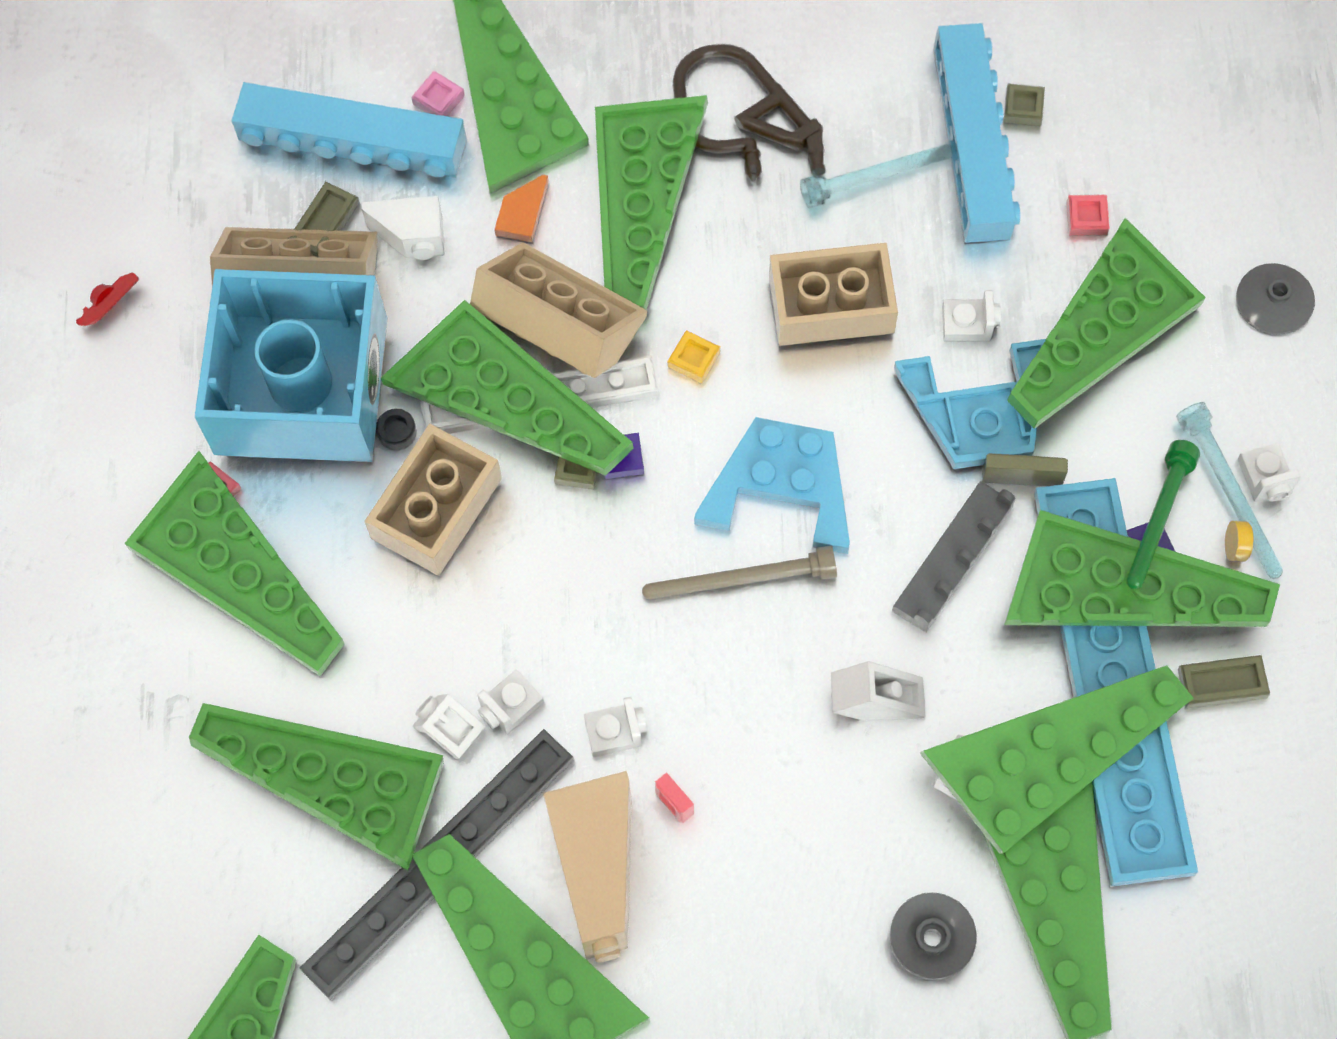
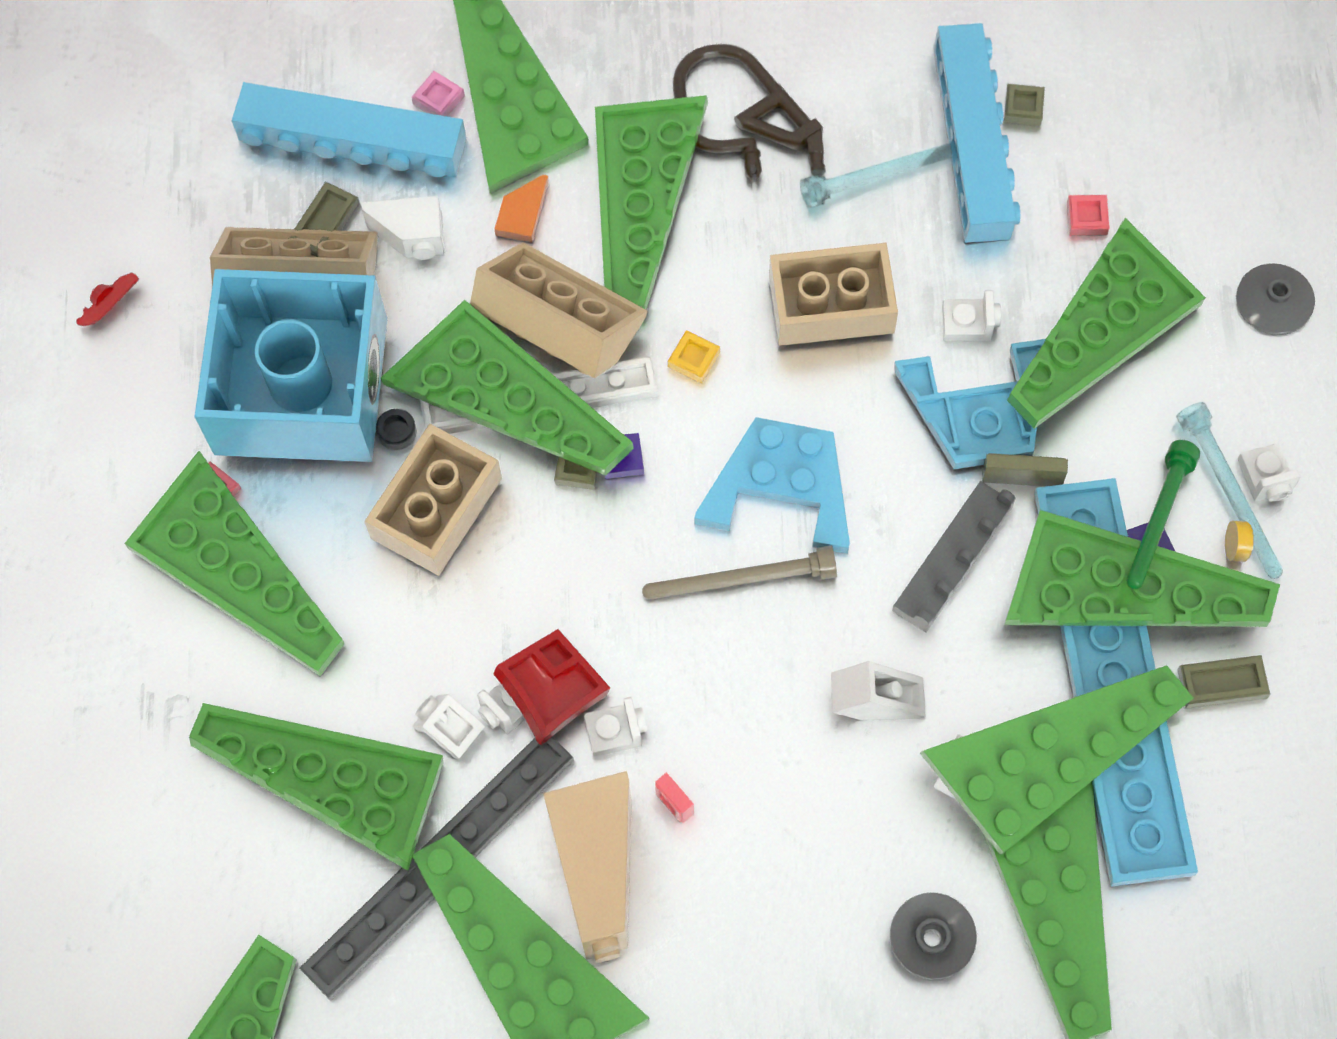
(550, 684): none -> red plate

